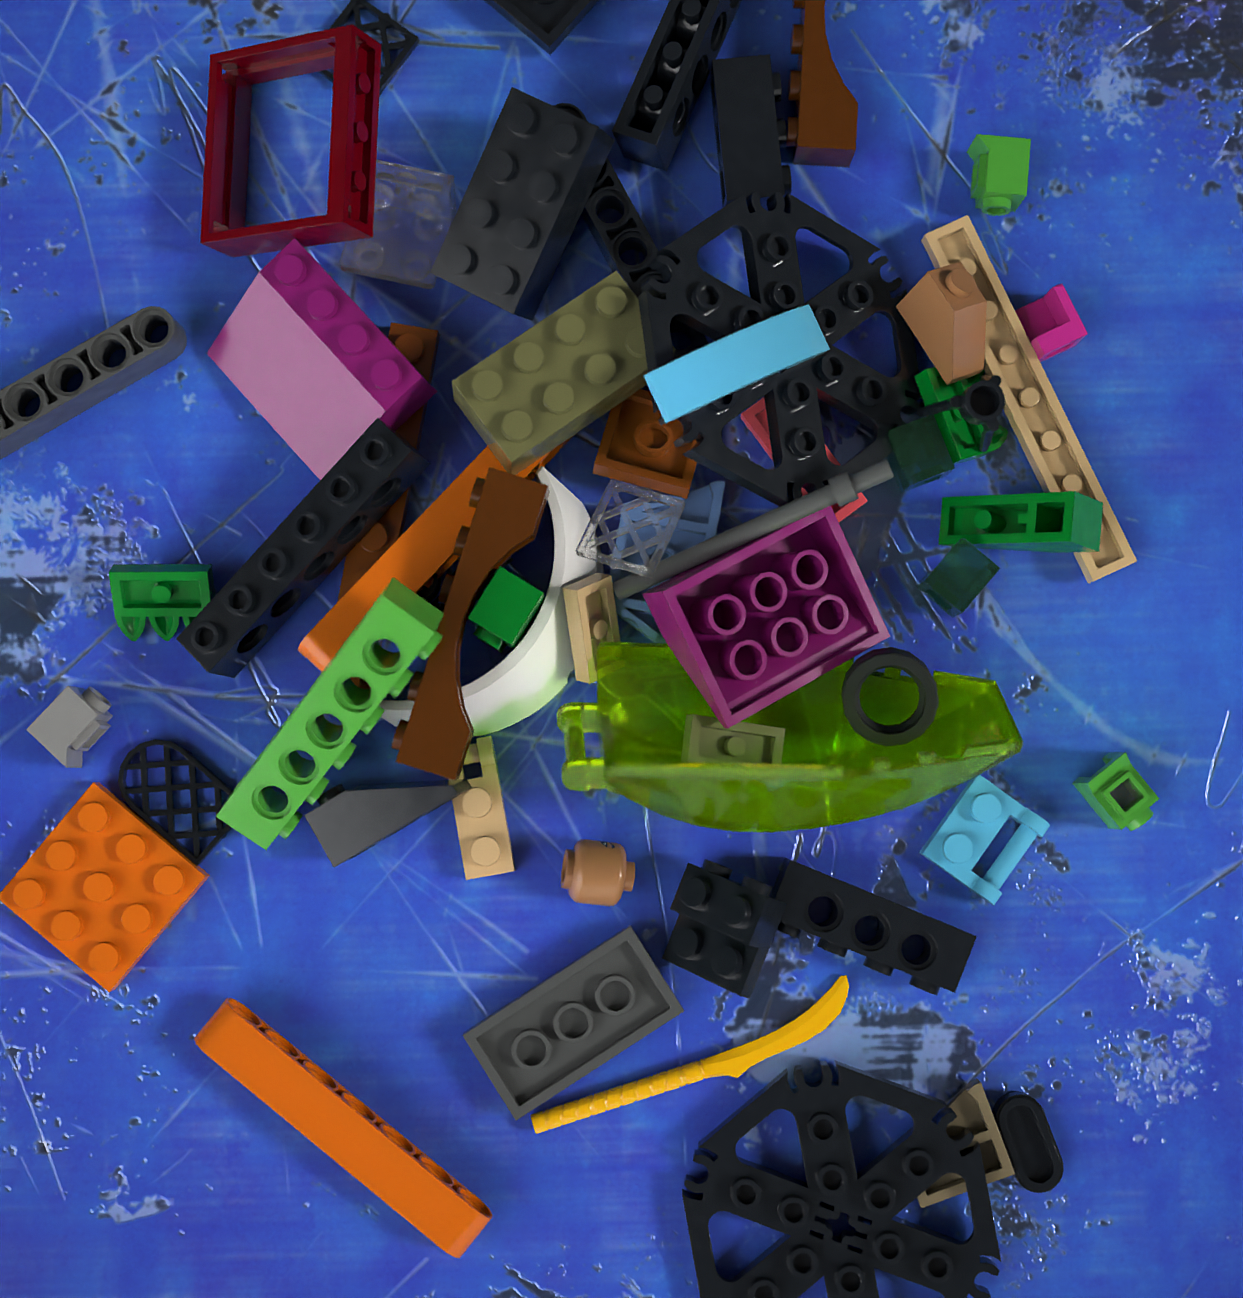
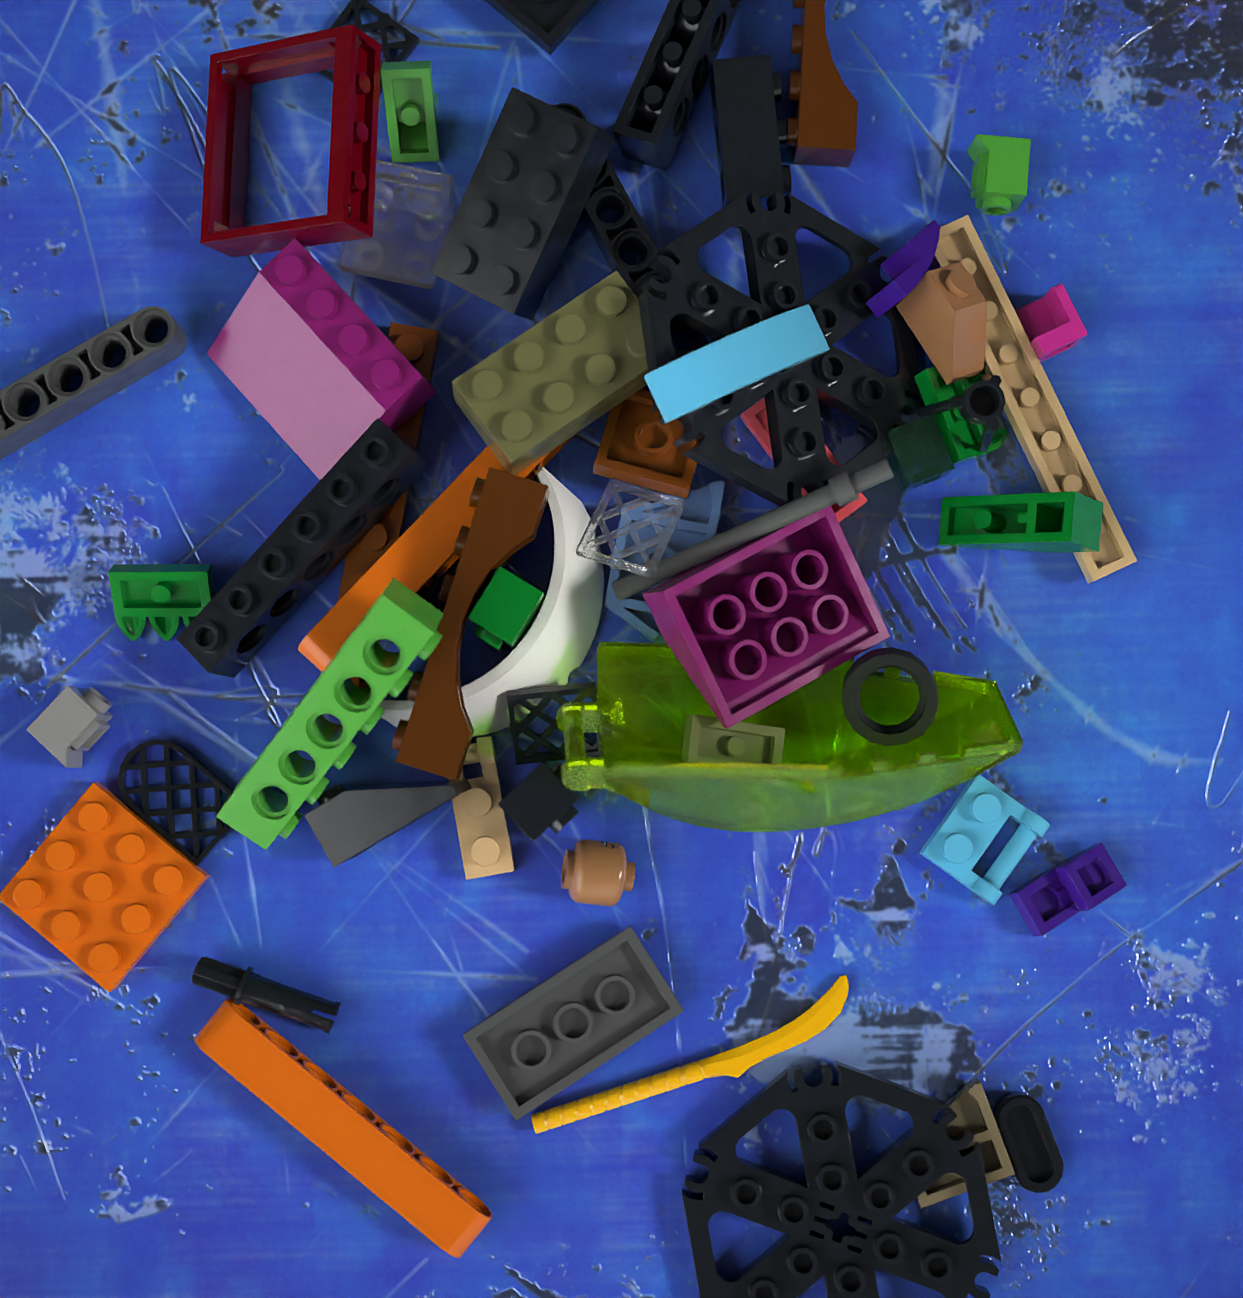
(263, 993): none -> black axle
(411, 111): none -> bright green slope
(541, 802): none -> black brick
(547, 693): none -> black window
(590, 621): tan plate -> none
(723, 927): black plate -> none
(906, 268): none -> dark purple slope
(944, 945): black brick -> none
(958, 578): clear green panel -> none
(1067, 889): none -> dark purple slope
(1118, 793): bright green window -> none

